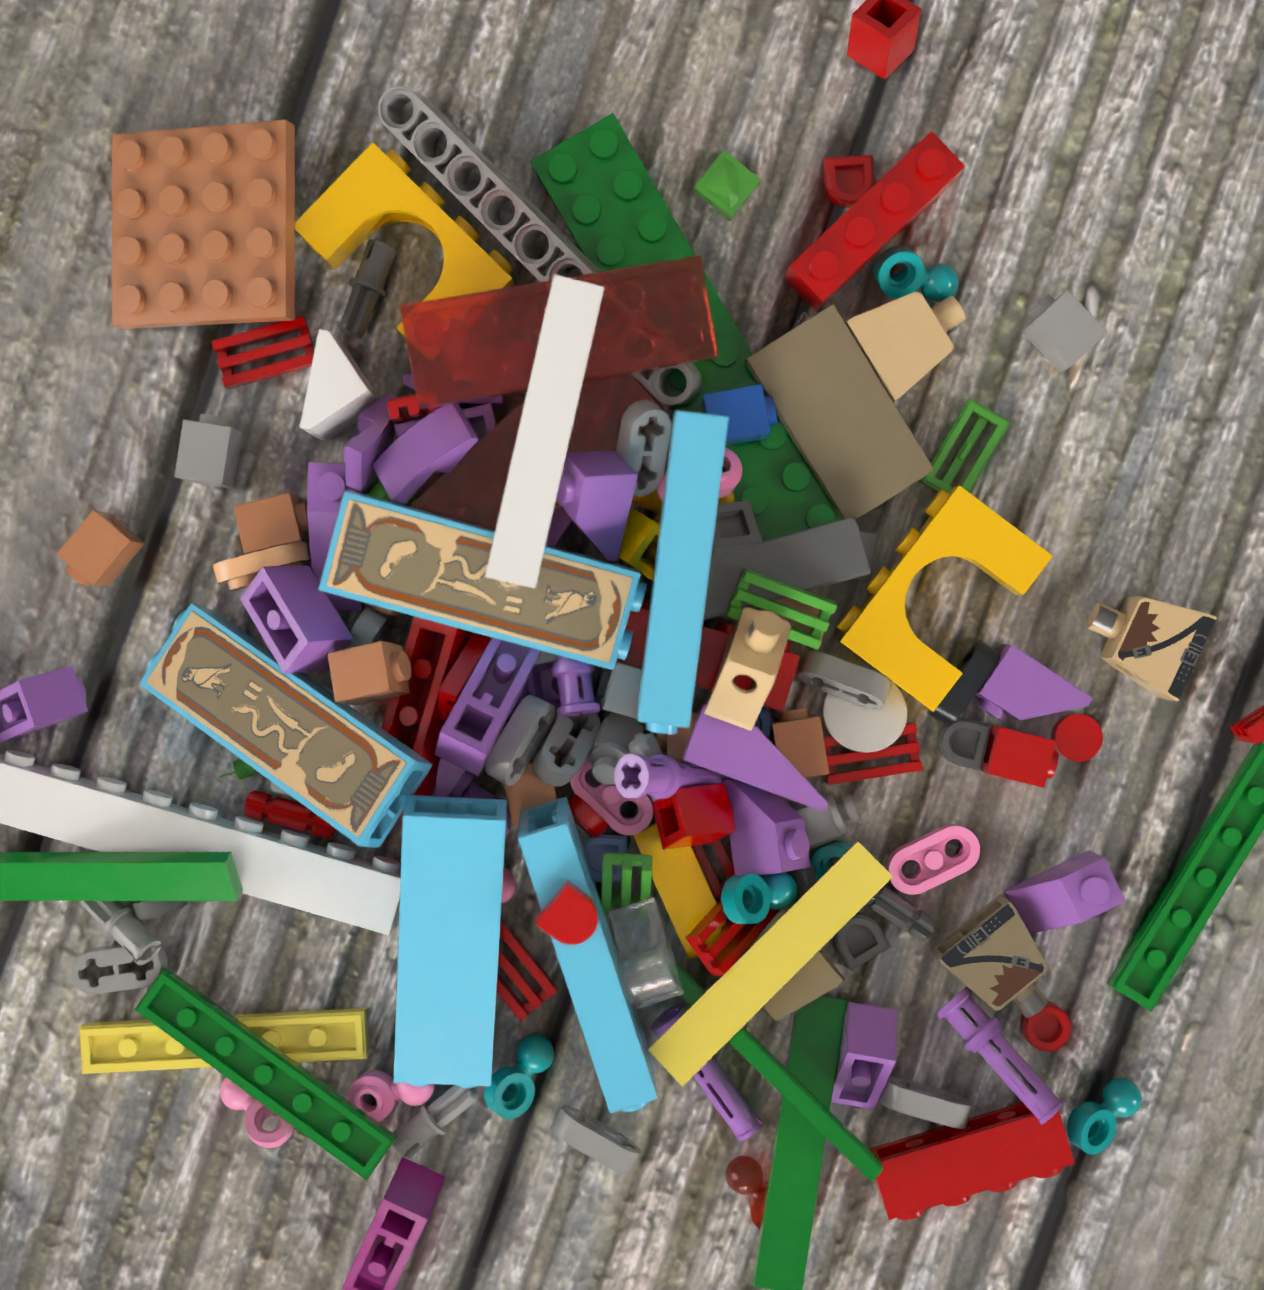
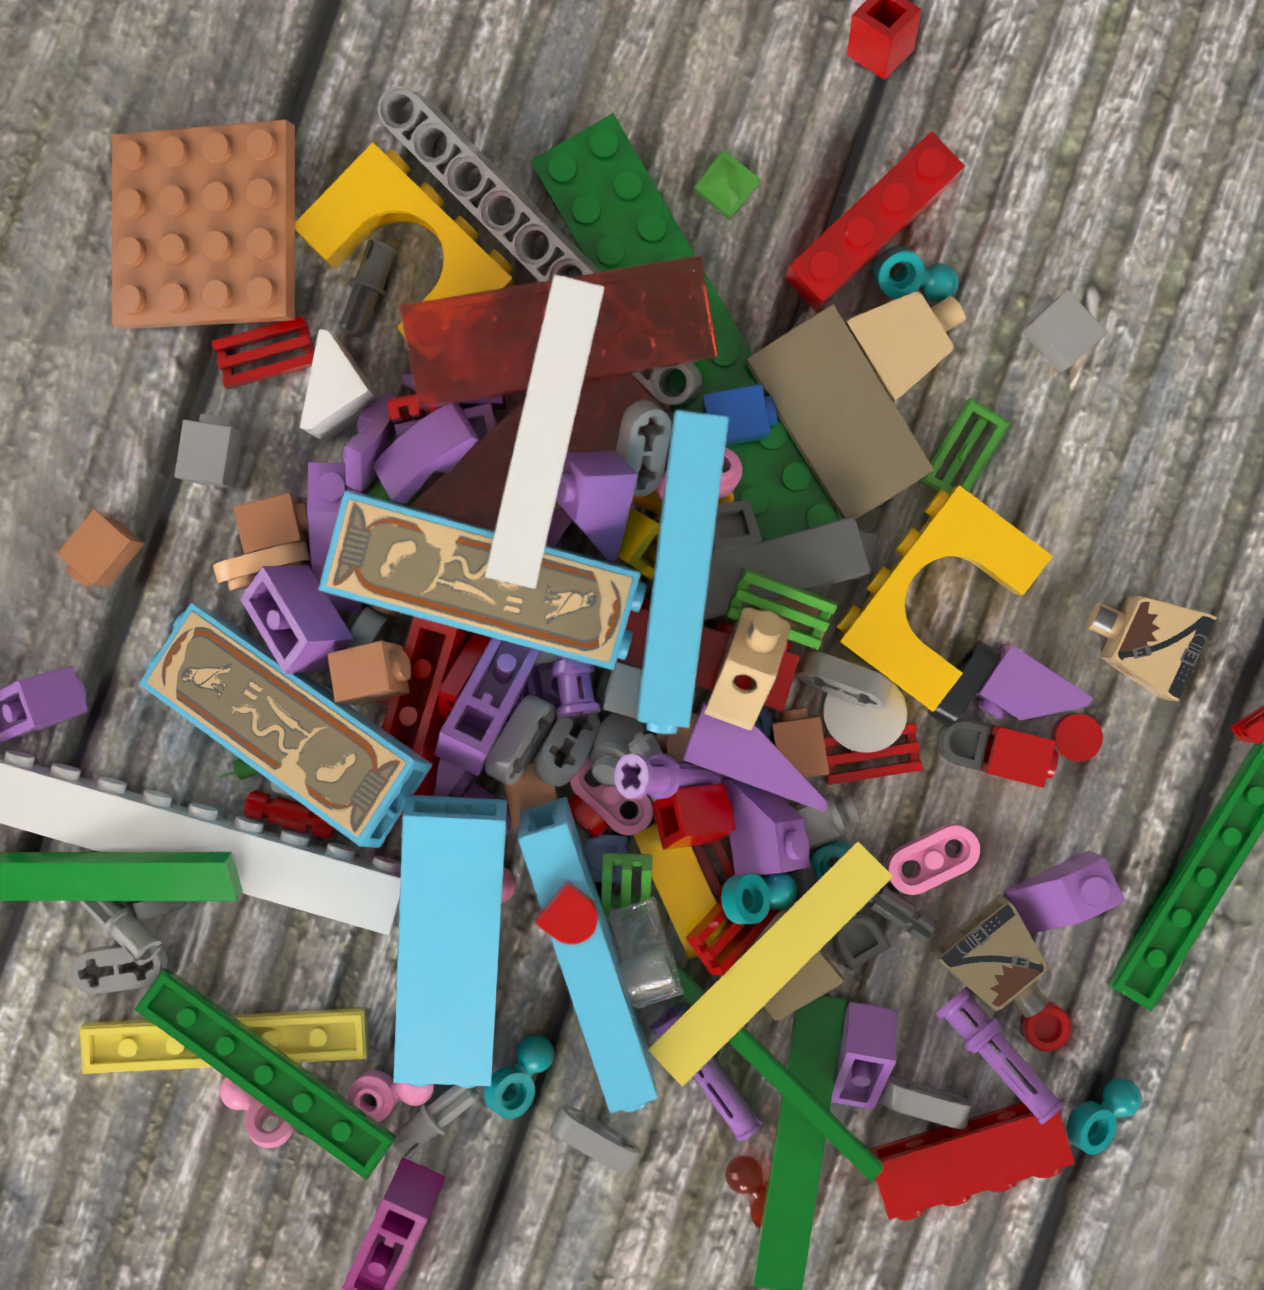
(505, 992): red tile -> none
(847, 178): red tile -> none

